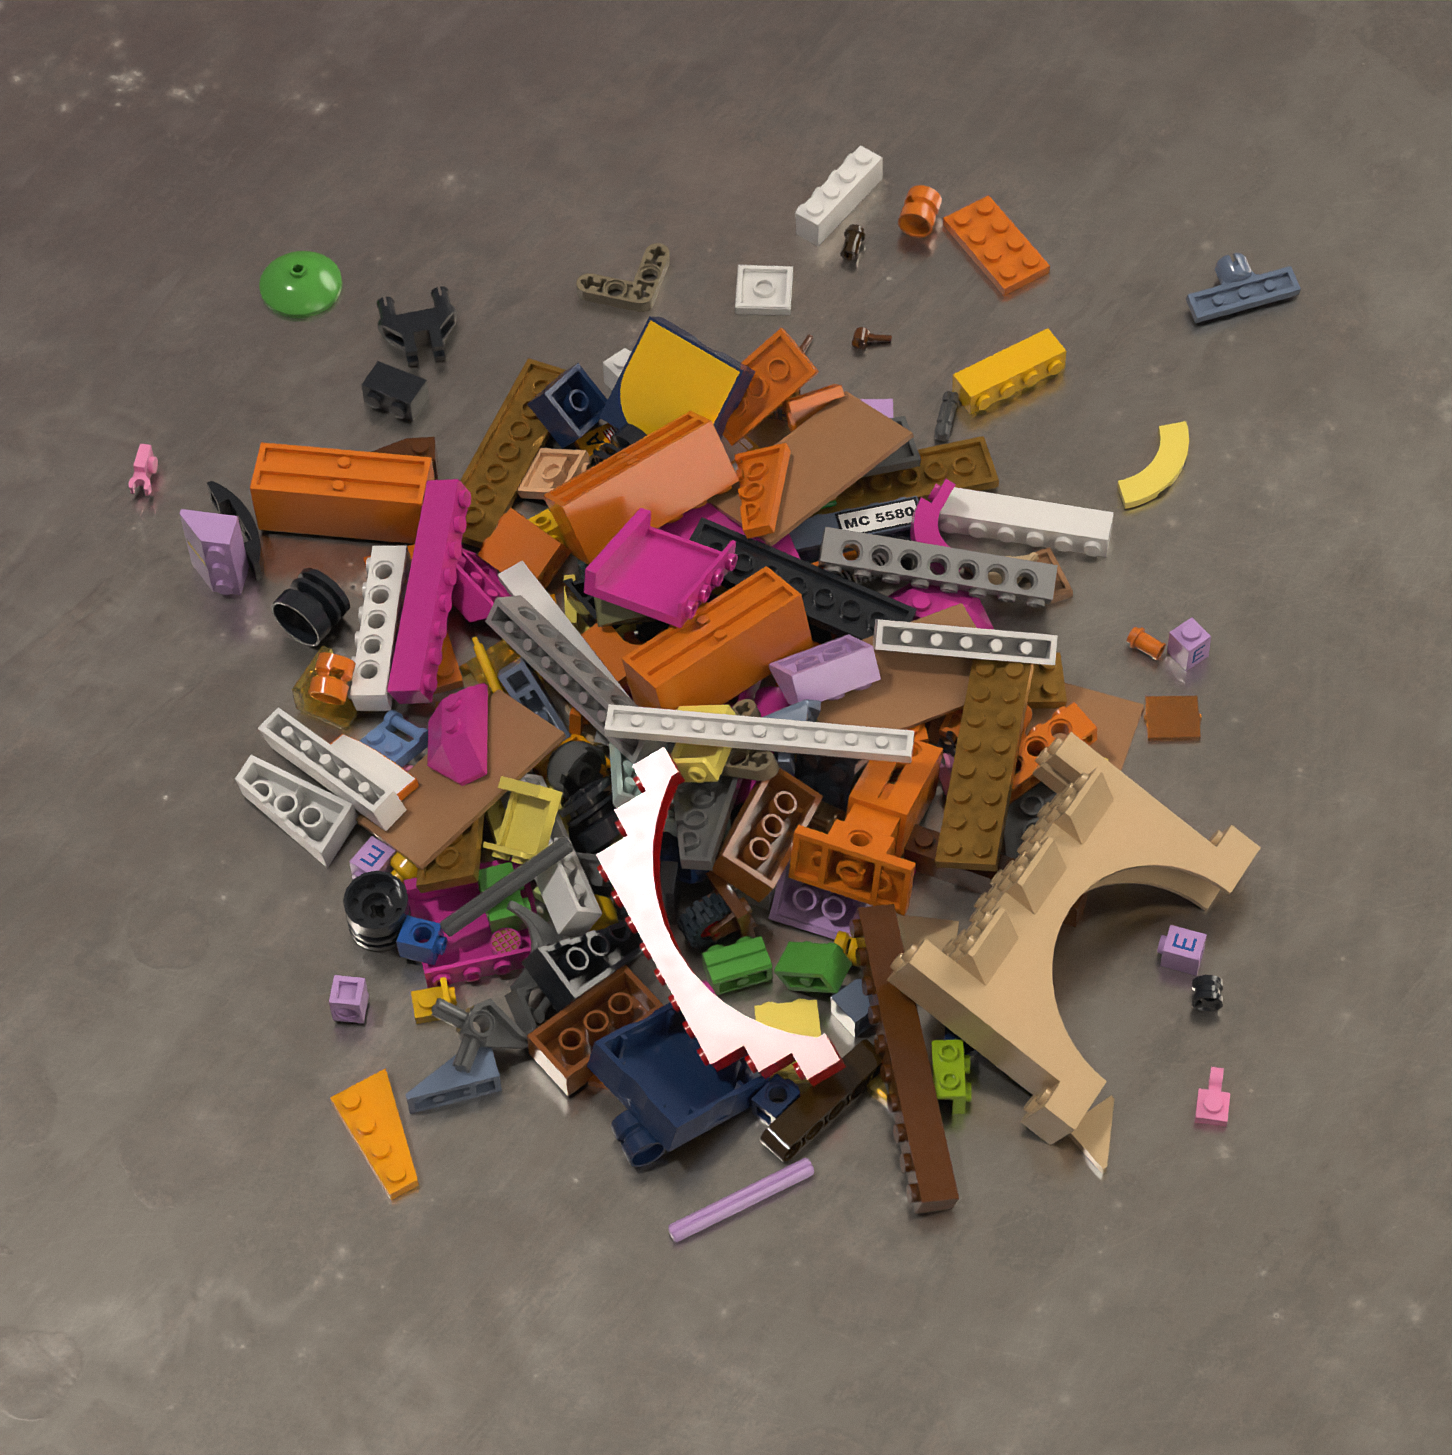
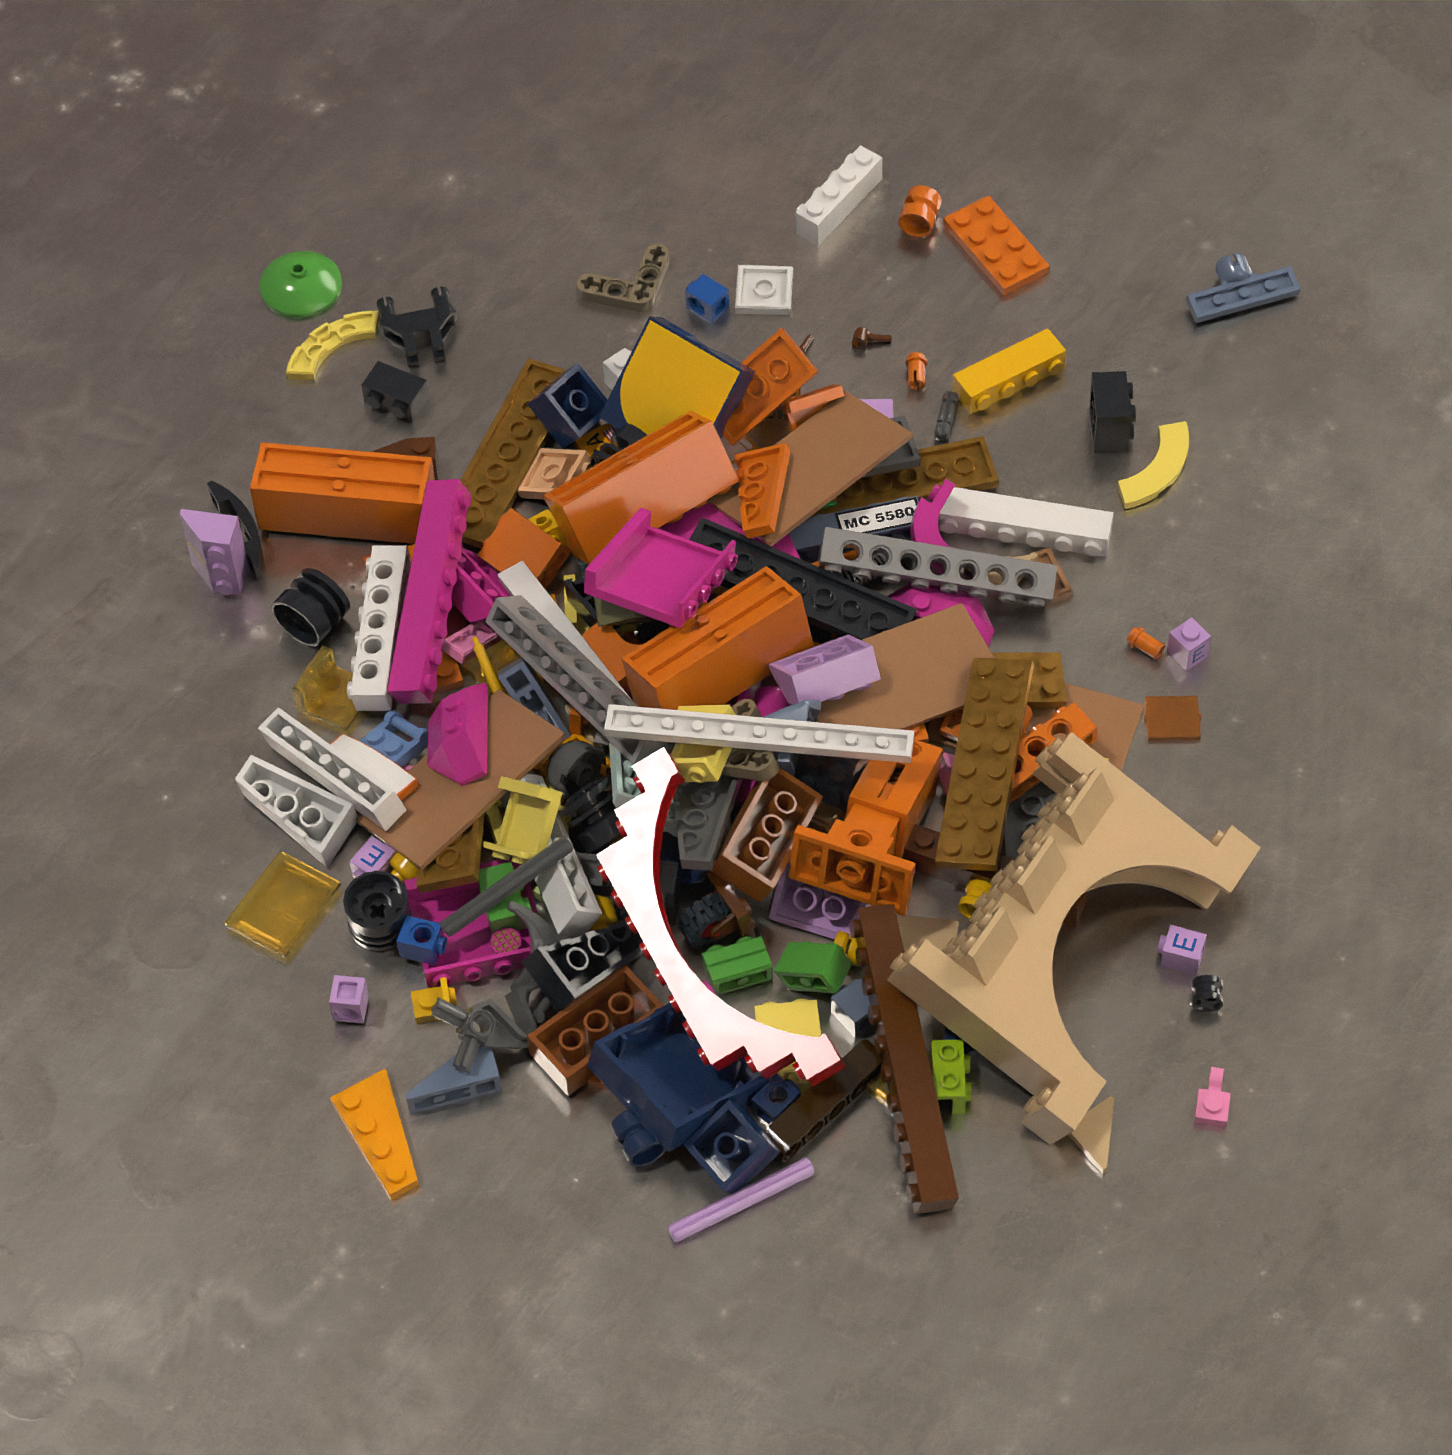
(144, 467): bright pink plate -> none
(282, 904): none -> clear yellow piece
(328, 338): none -> light yellow tile
(328, 688): orange wheel -> none
(461, 645): none -> bright pink plate
(707, 298): none -> blue brick
(732, 1147): none -> dark blue brick
(854, 237): dark brown pin -> none
(916, 366): none -> orange pin
(948, 748): black hand -> none
(965, 642): white brick -> none
(973, 890): none -> yellow wheel
(1111, 411): none -> black brick

